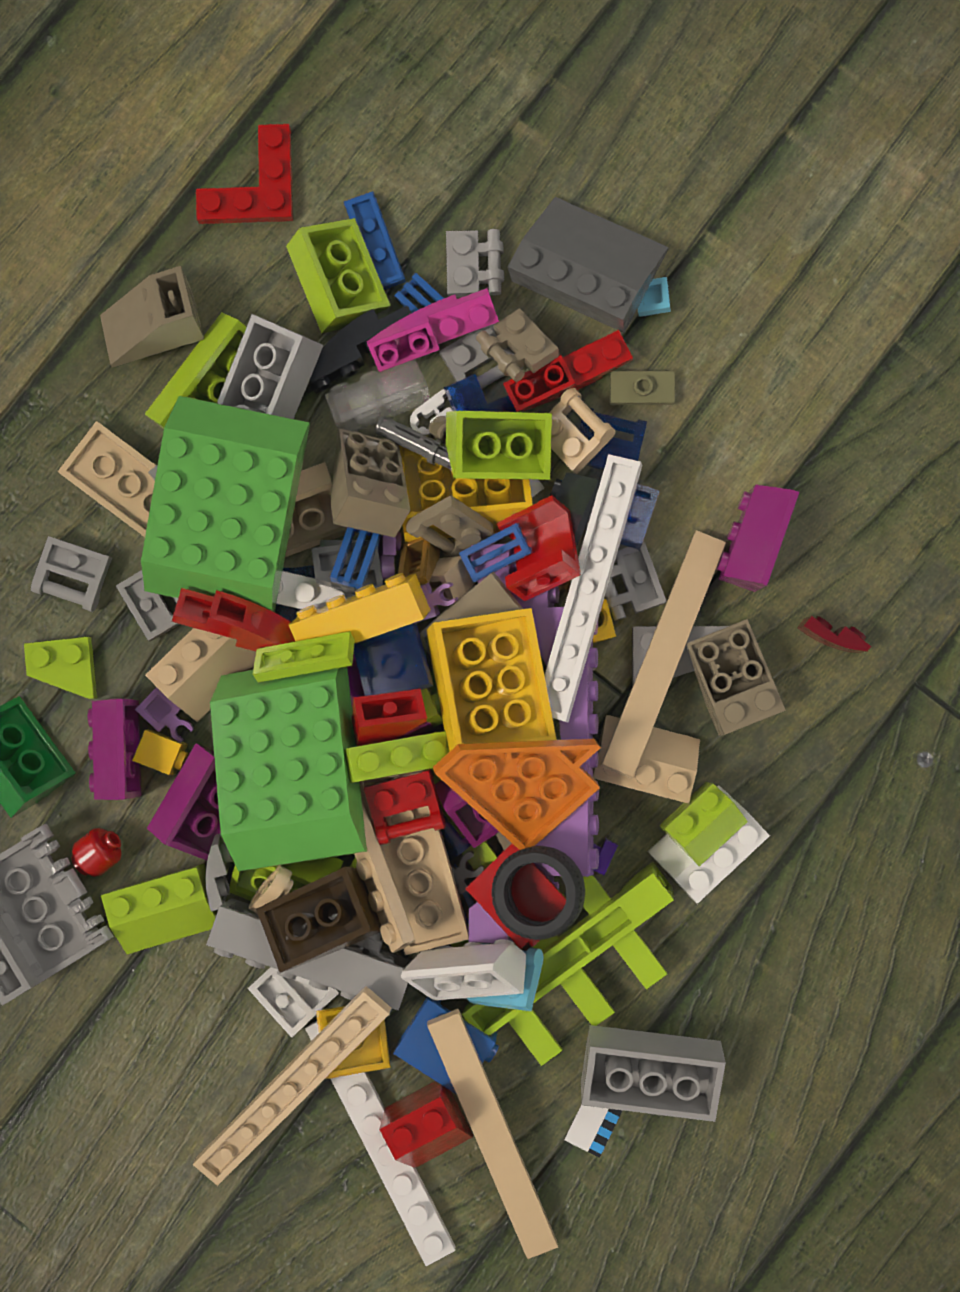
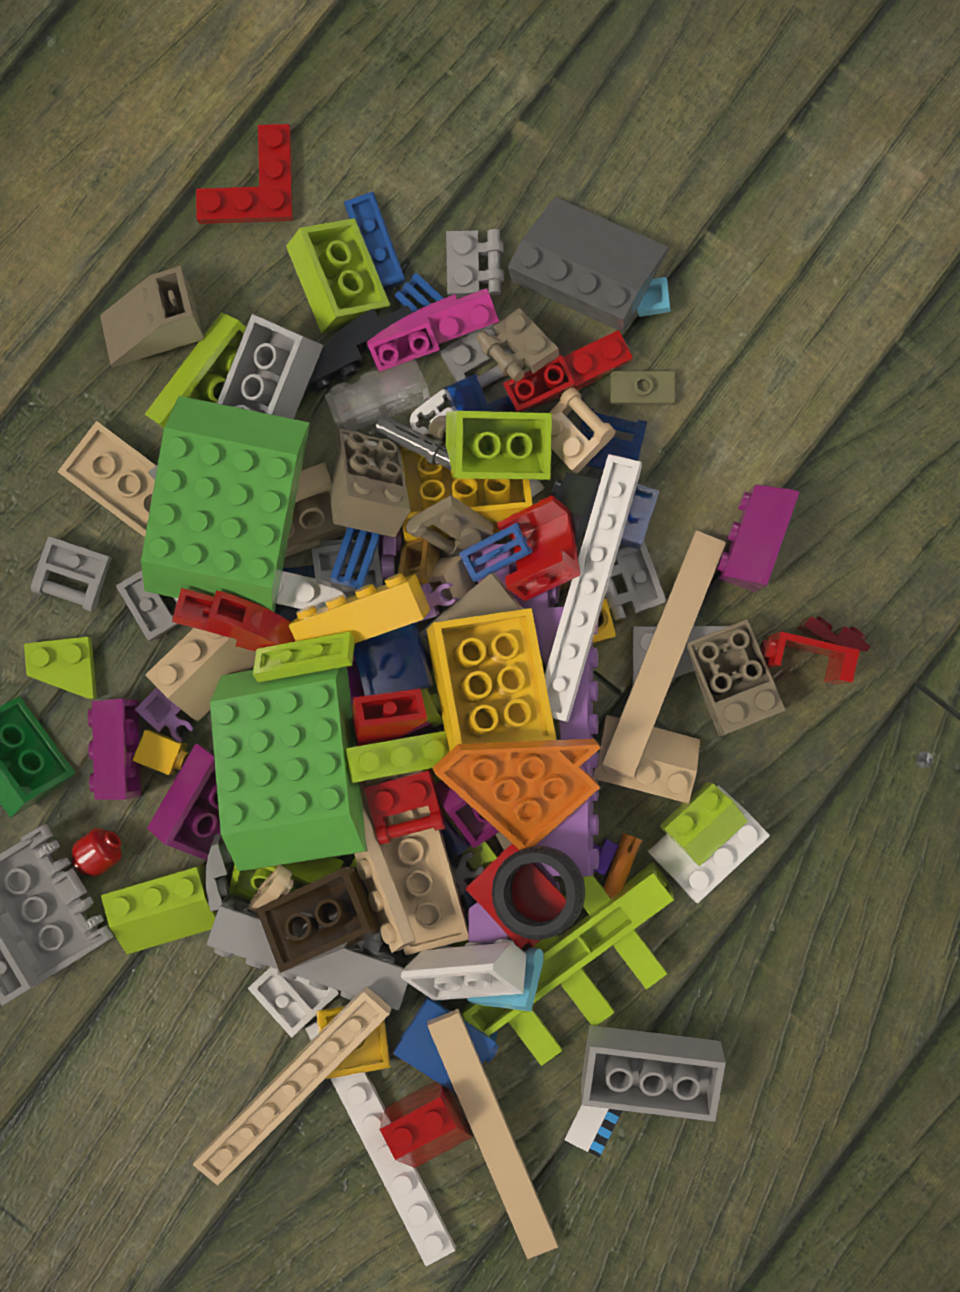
(621, 864): none -> orange axle
(841, 660): none -> red panel

